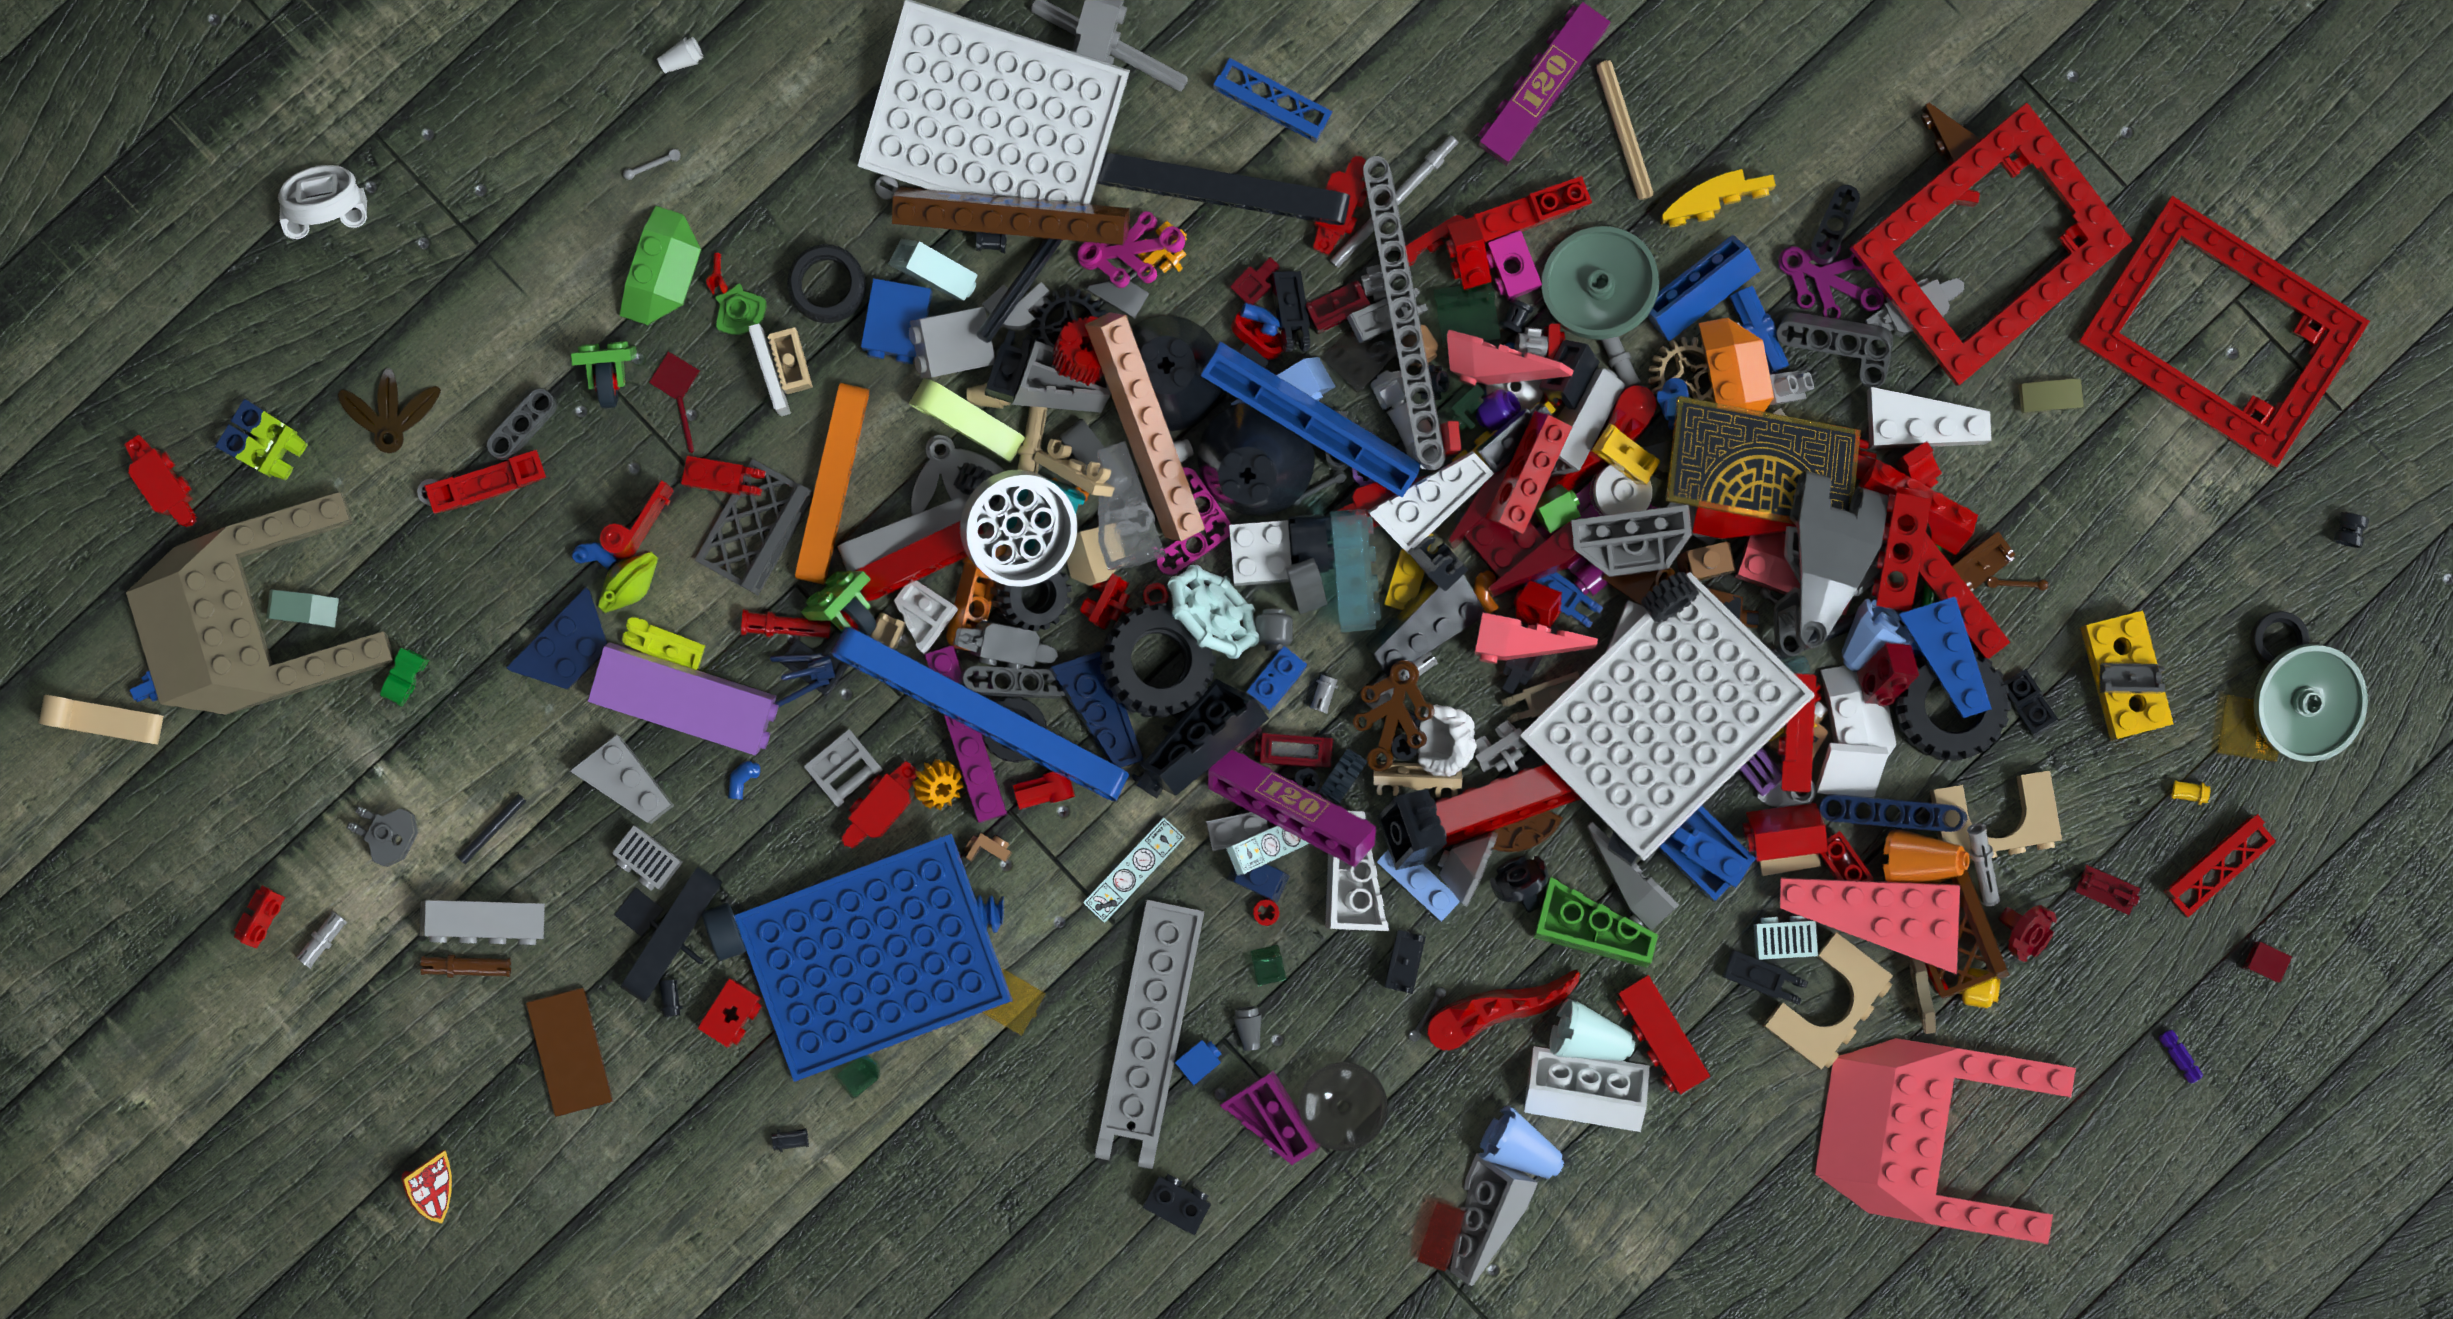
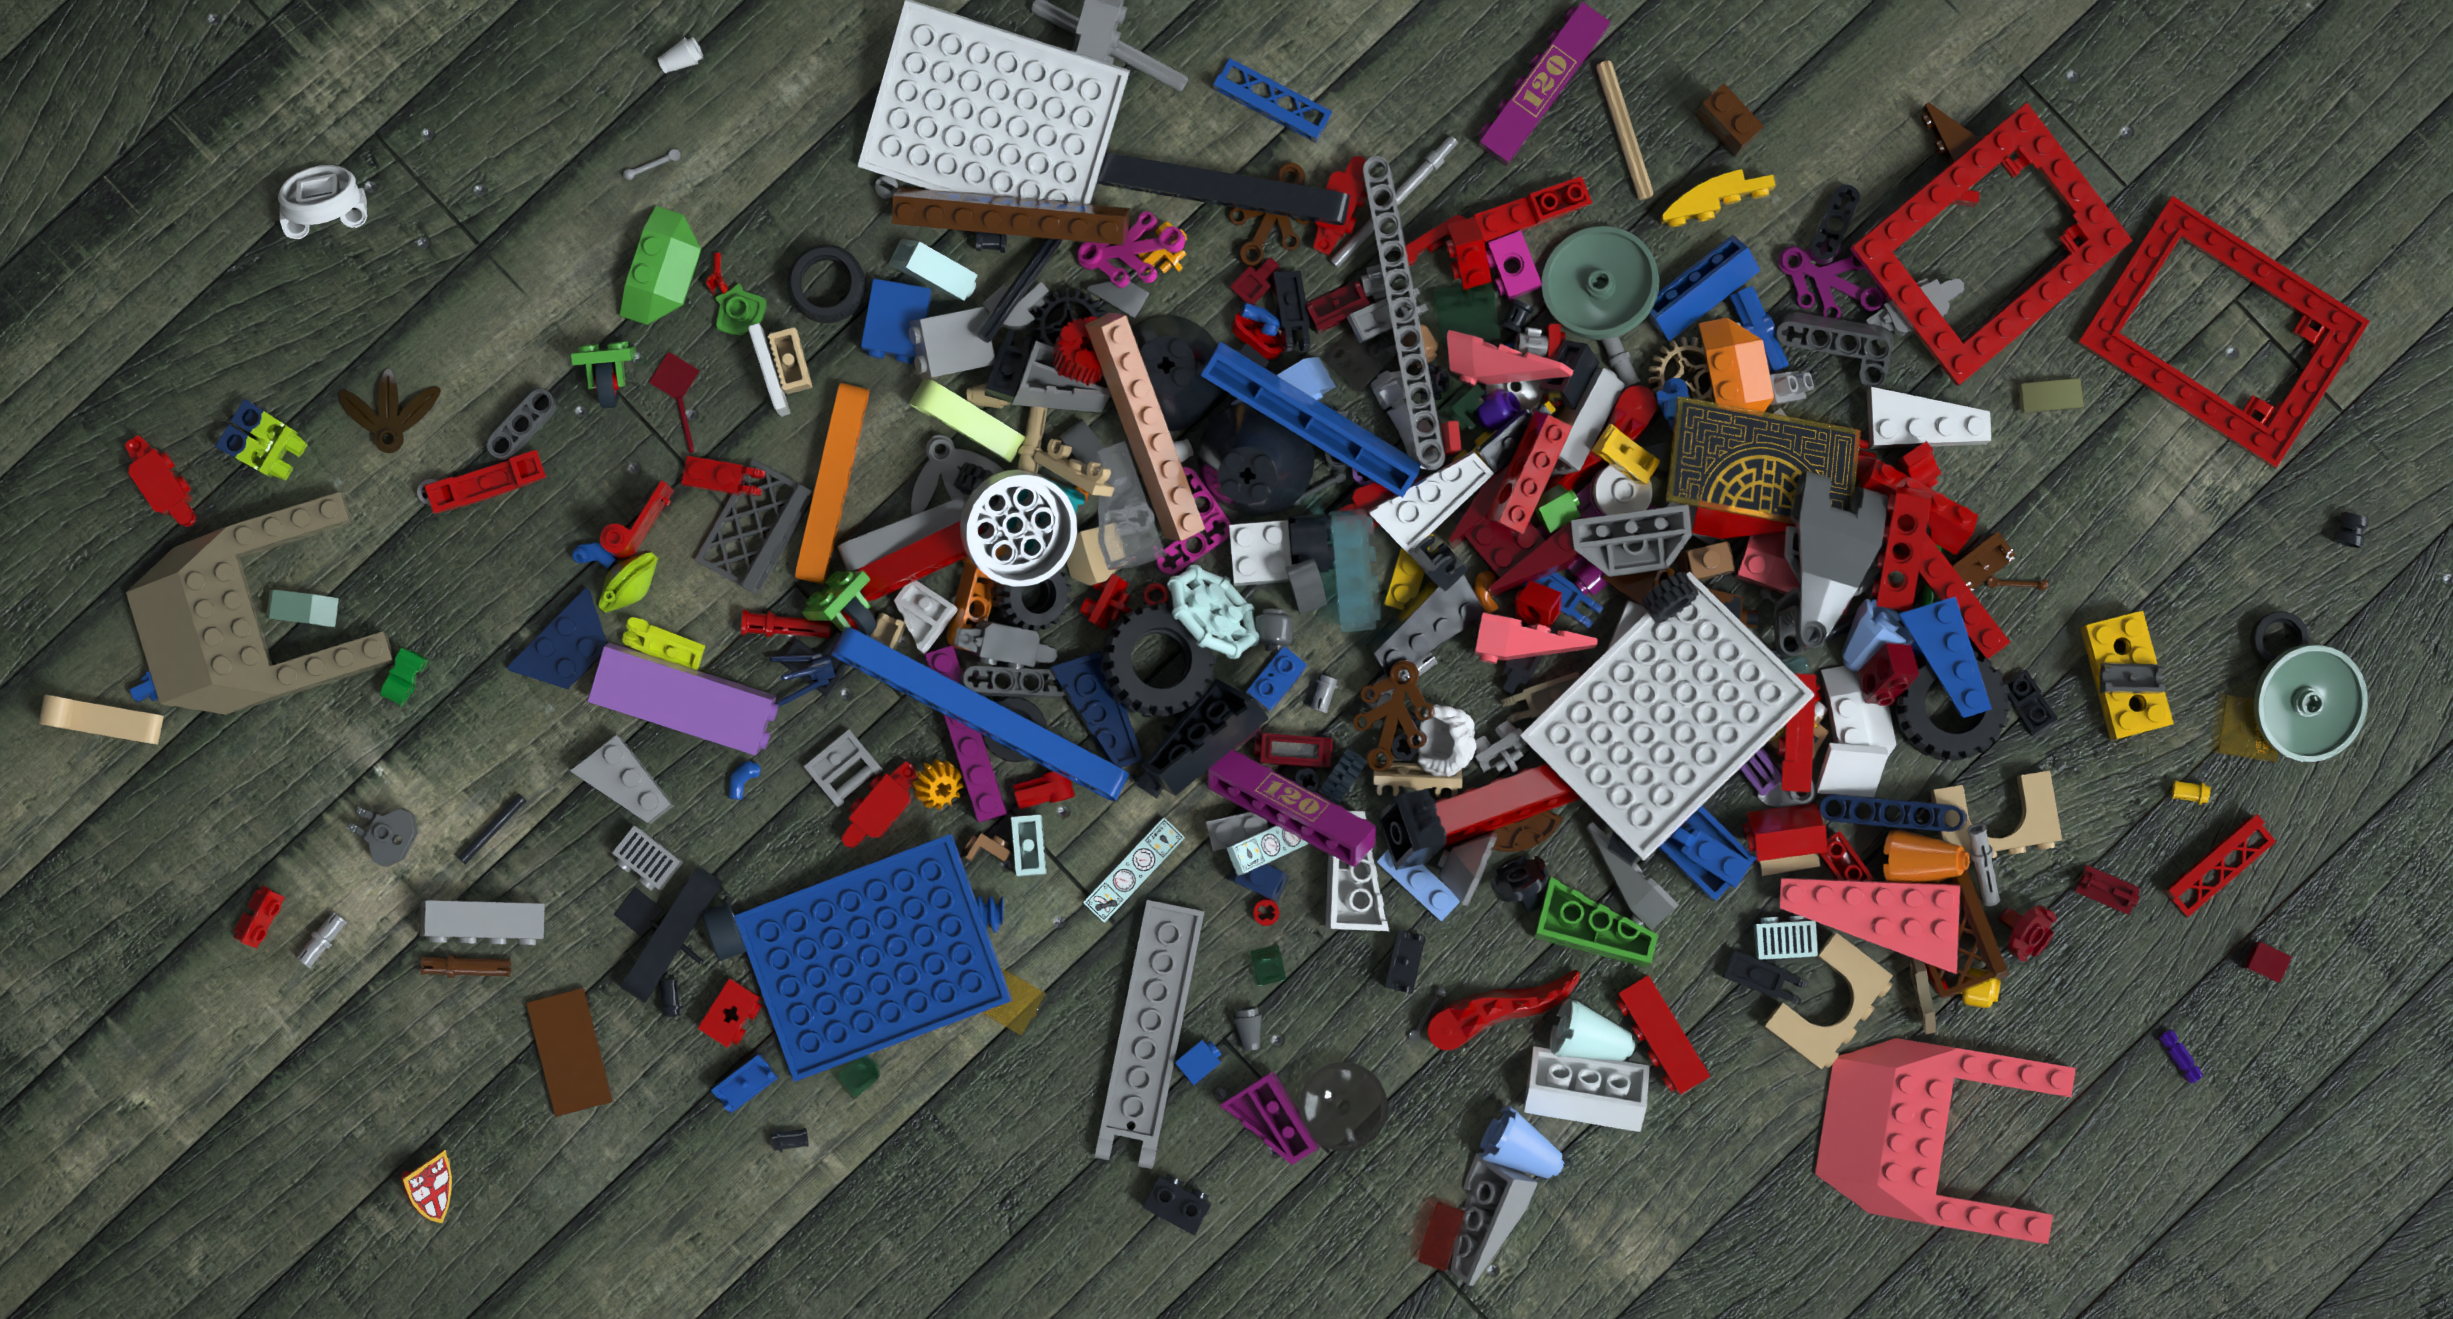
(745, 1083): none -> blue hinge
(1029, 845): none -> light aqua brick
(1269, 219): none -> reddish brown plant
(1729, 120): none -> reddish brown brick

